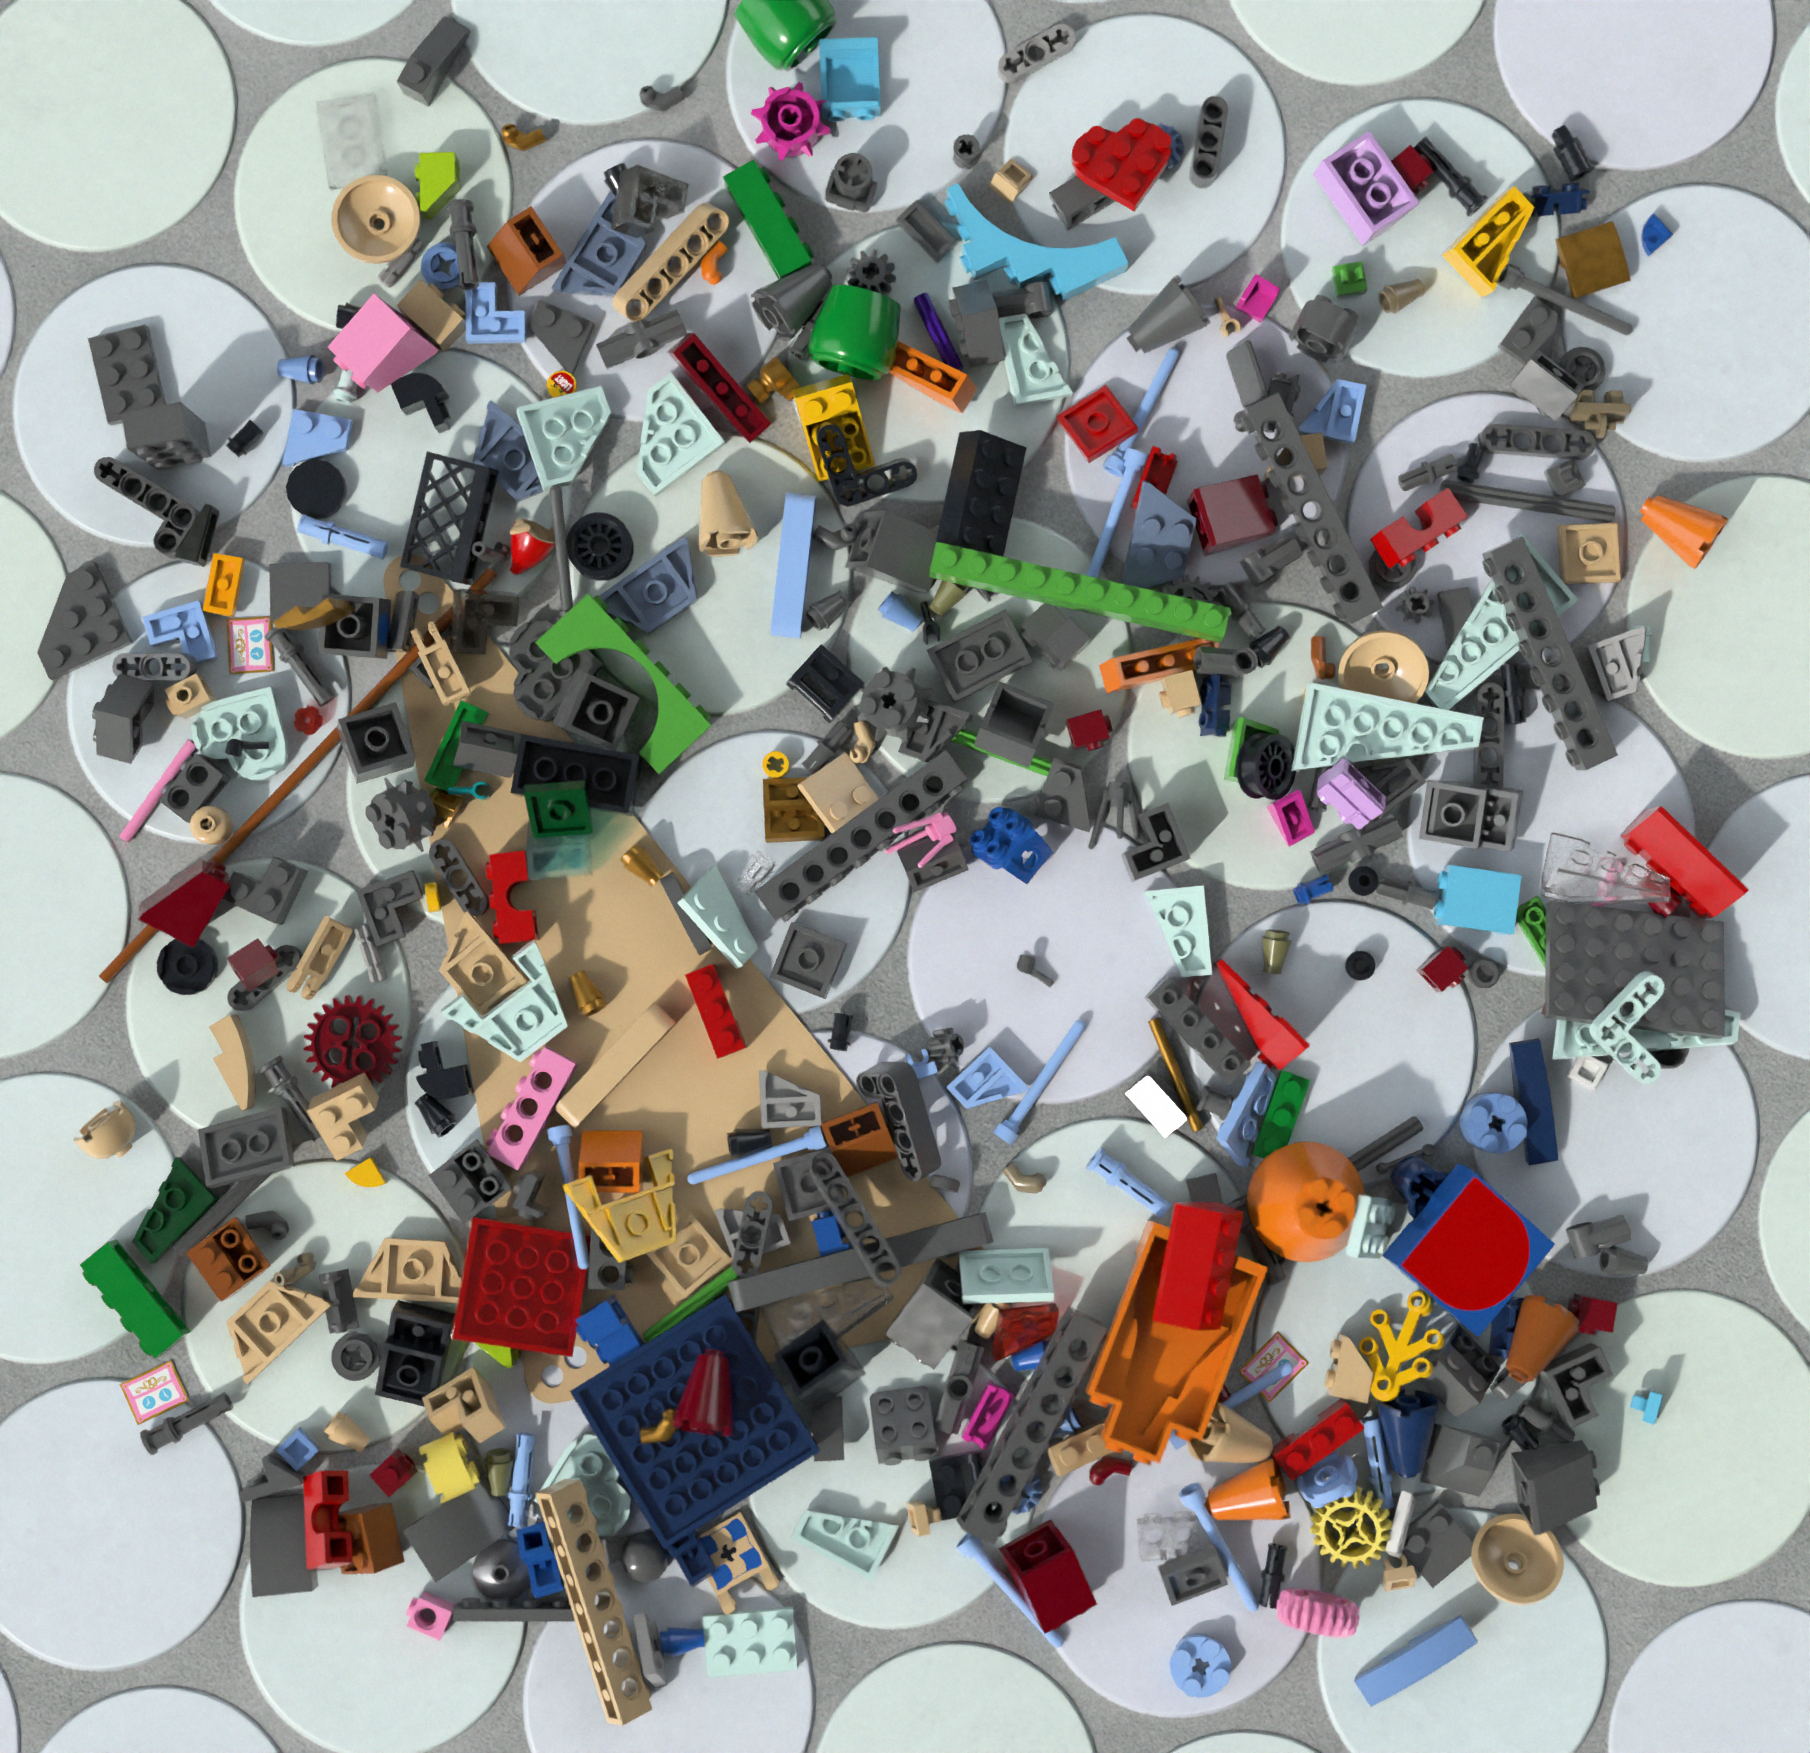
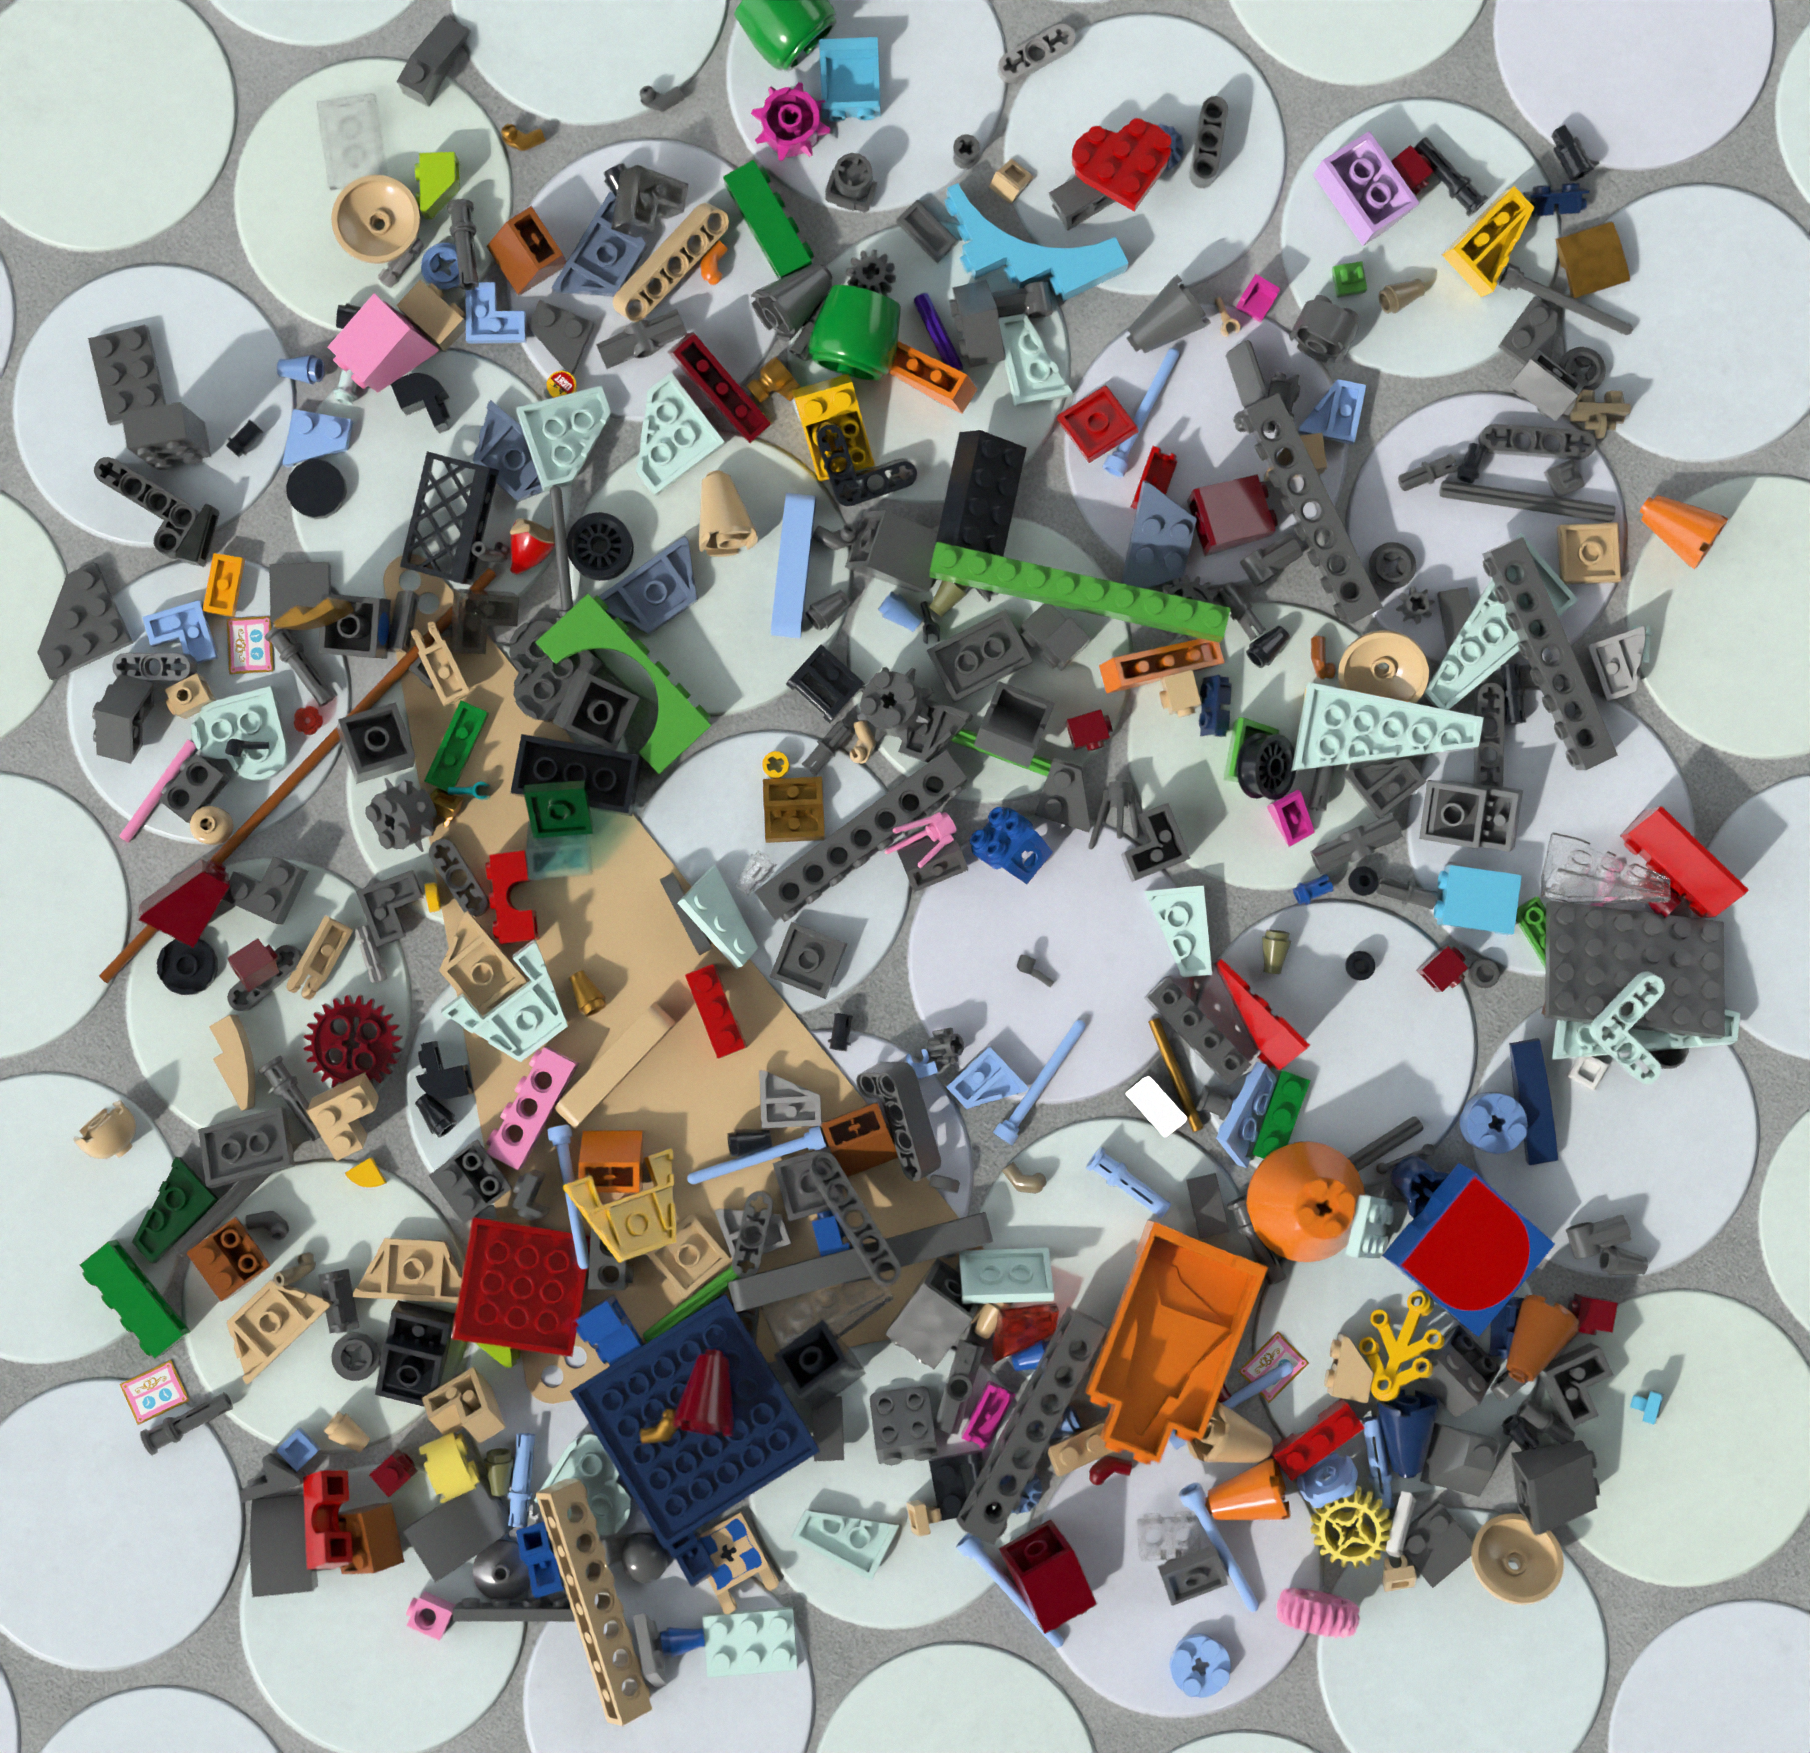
(334, 534): light blue pin -> none
(487, 749): dark grey panel -> none
(641, 864): pearl gold cone -> none
(838, 792): tan plate -> none
(1133, 462): light blue piece -> none
(1198, 1265): red slope -> none
(1223, 661): dark grey piece -> none
(1272, 1575): black pin -> none
(1350, 794): lavender brick -> none
(1416, 1661): medium blue slope -> none
(1437, 516): red arch -> none
(1654, 234): blue tile -> none

